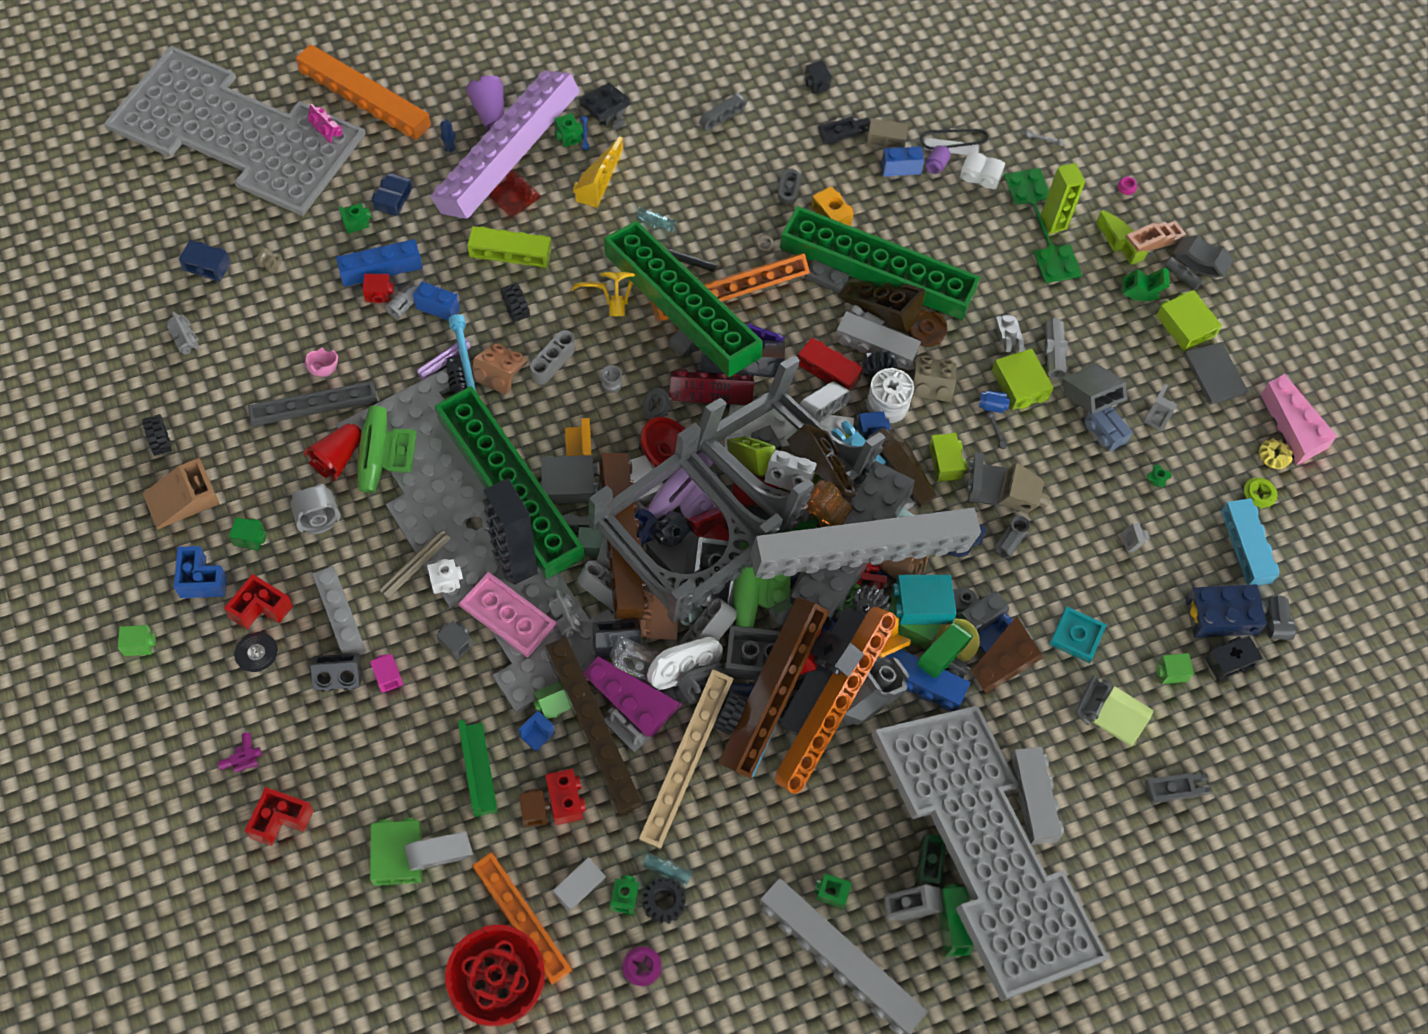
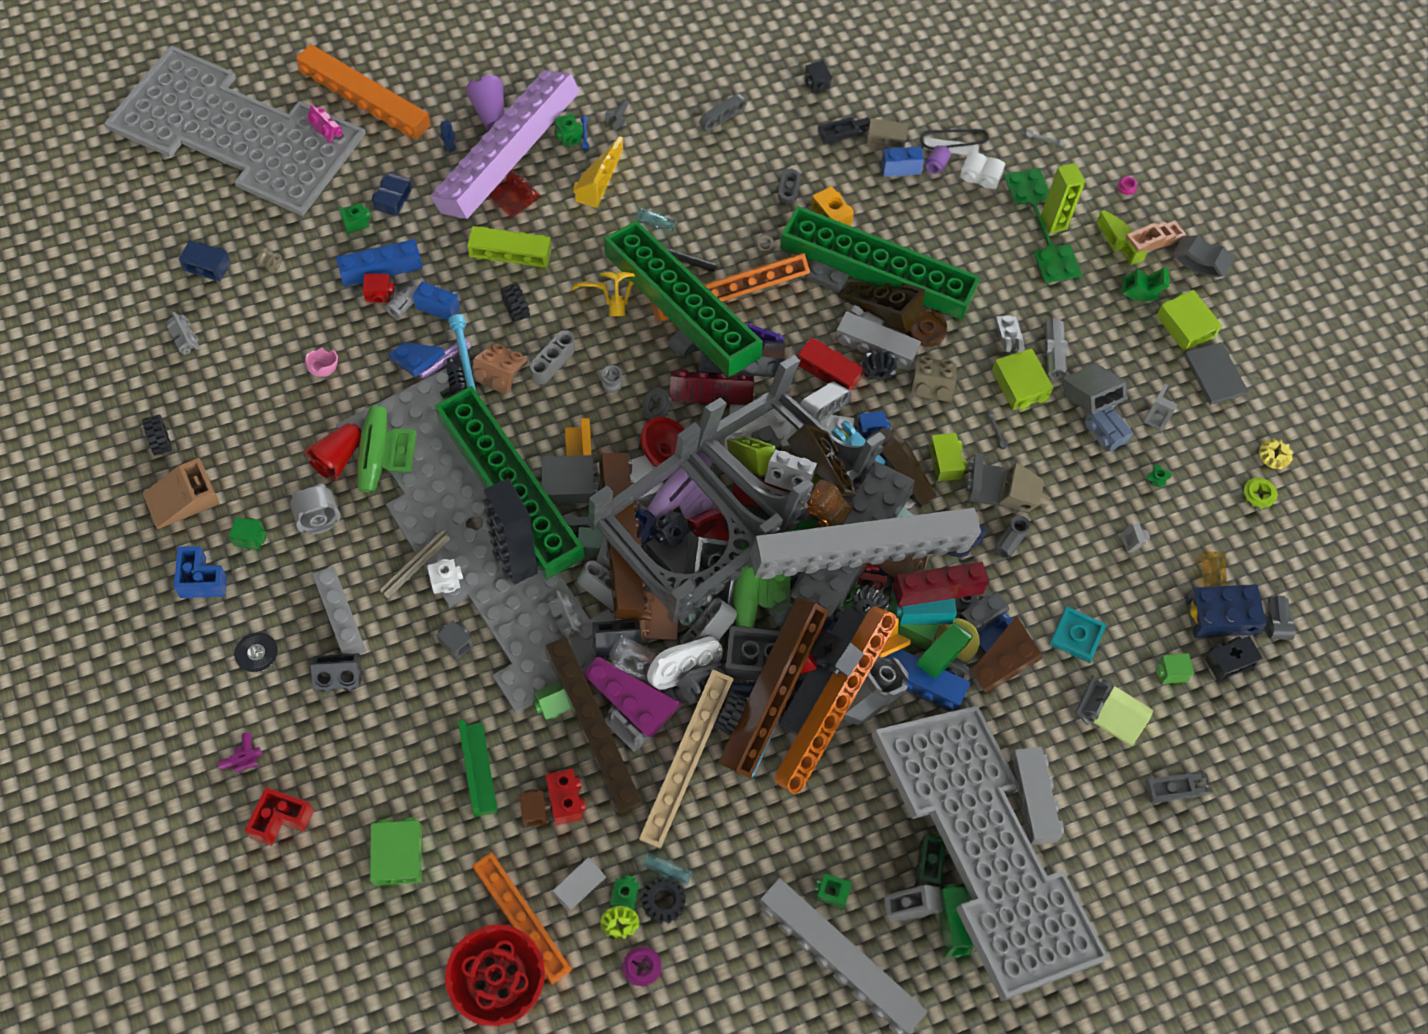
(136, 640): bright green brick -> none
(257, 598): red brick -> none
(312, 403): dark grey tile -> none
(386, 672): dark pink brick -> none
(416, 357): none -> blue wing
(438, 851): light grey beam -> none
(508, 614): bright pink tile -> none
(536, 731): blue panel -> none
(604, 101): black plate -> none
(625, 915): none -> lime gear
(890, 392): white wheel -> none
(940, 584): none -> dark red brick
(994, 401): blue brick -> none
(1183, 273): dark grey pin -> none
(1206, 570): none -> clear yellow tile
(1250, 542): medium azure brick -> none
(1297, 420): bright pink wedge -> none

